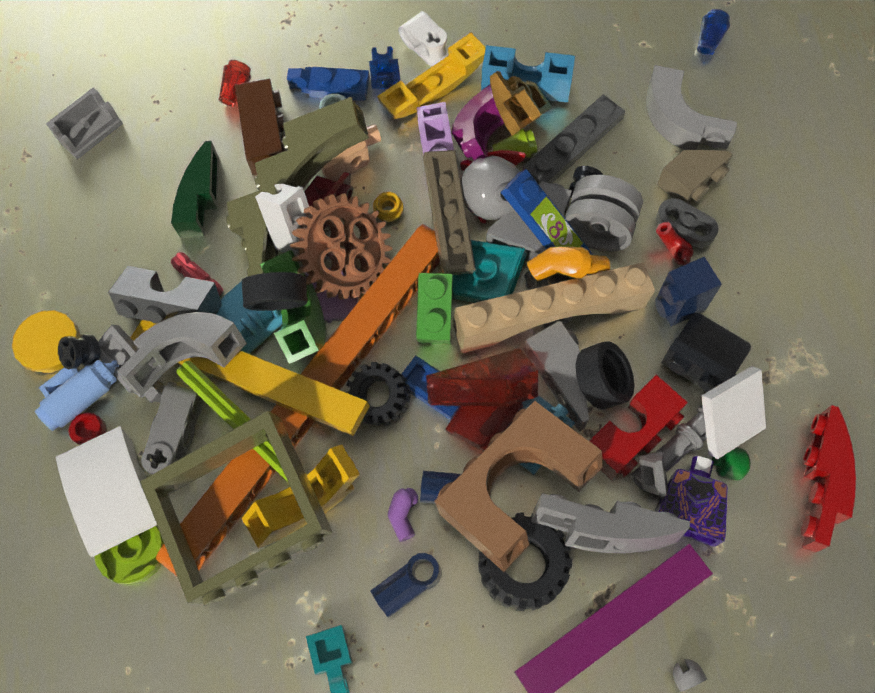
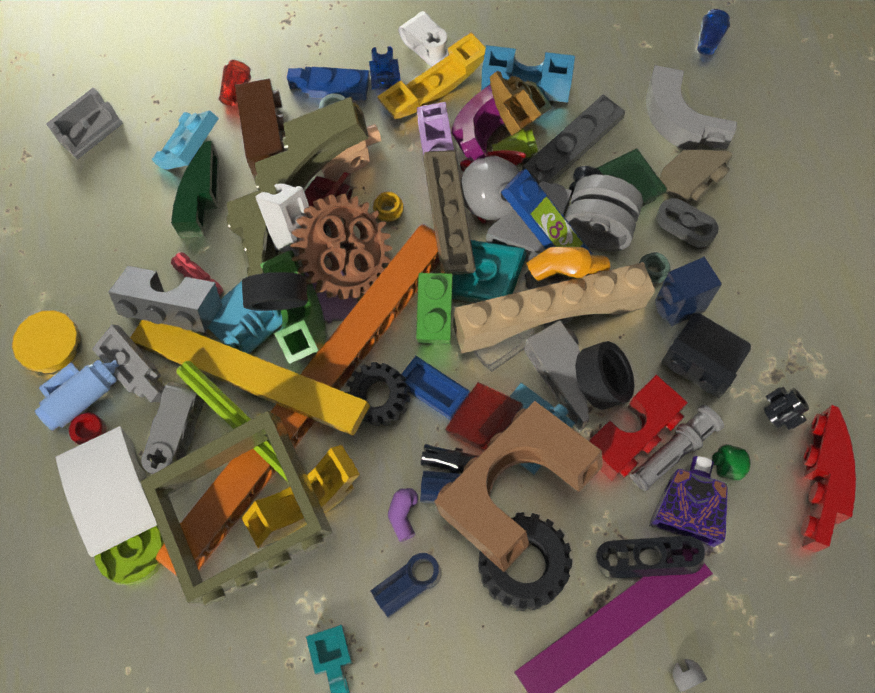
(78, 351): black wheel -> none
(179, 339): light grey arch -> none
(185, 140): none -> medium azure plate
(445, 458): none -> black pin
(485, 382): clear red slope -> none
(621, 530): light grey slope -> none
(636, 171): none -> clear green piece
(654, 473): light grey slope -> none
(658, 261): none -> sand green plate
(662, 568): none -> black beam
(675, 244): red arm -> none
(734, 412): white tile -> none
(786, 408): none -> black gear

